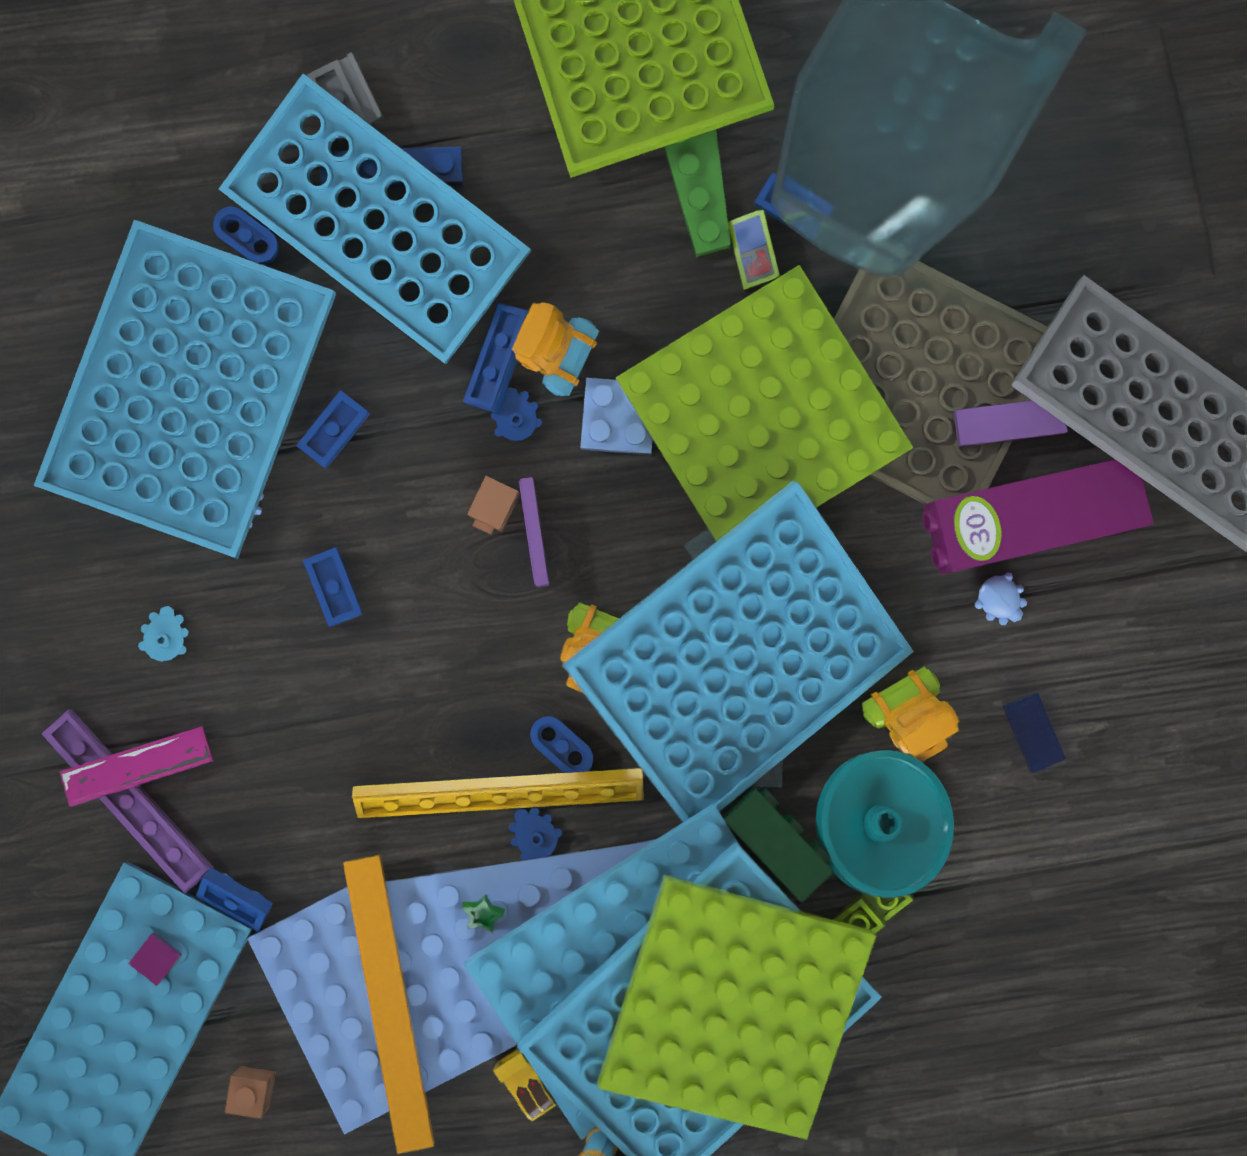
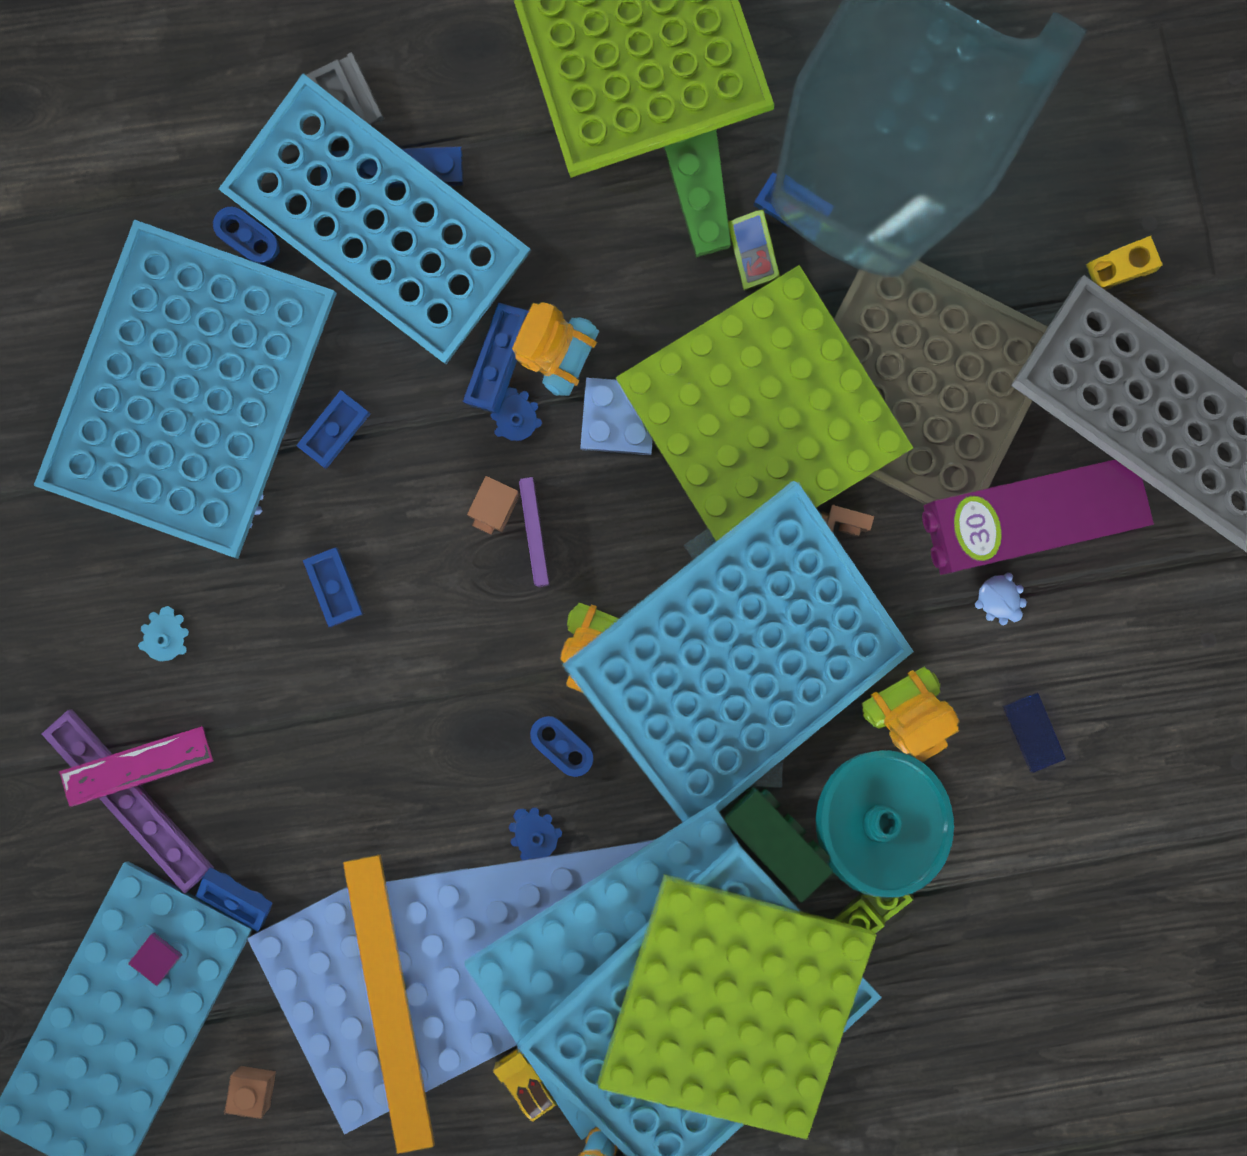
(482, 913): green piece -> none
(498, 793): yellow tile -> none
(850, 521): none -> nougat bracket
(1005, 423): medium lavender tile -> none
(1125, 263): none -> yellow leg

